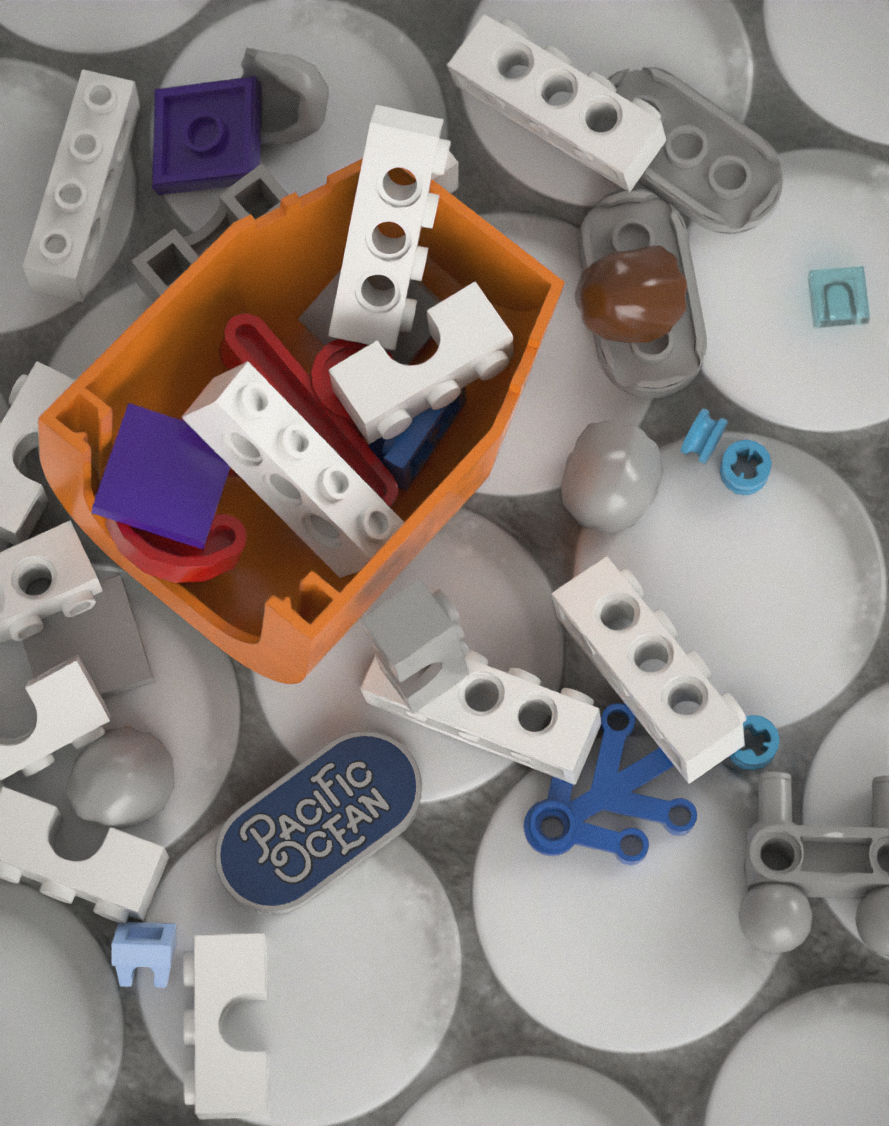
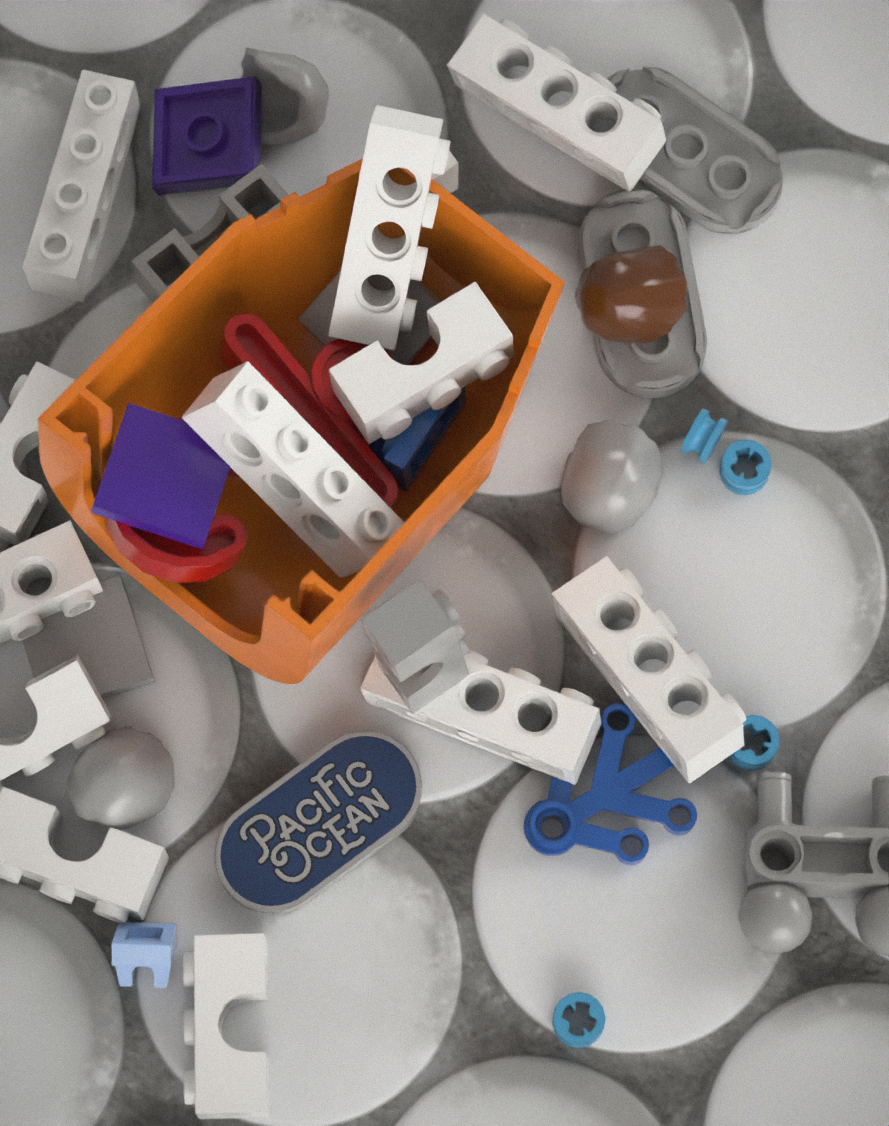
(595, 1014): none -> dark azure bush
(838, 297): clear light blue tile -> none

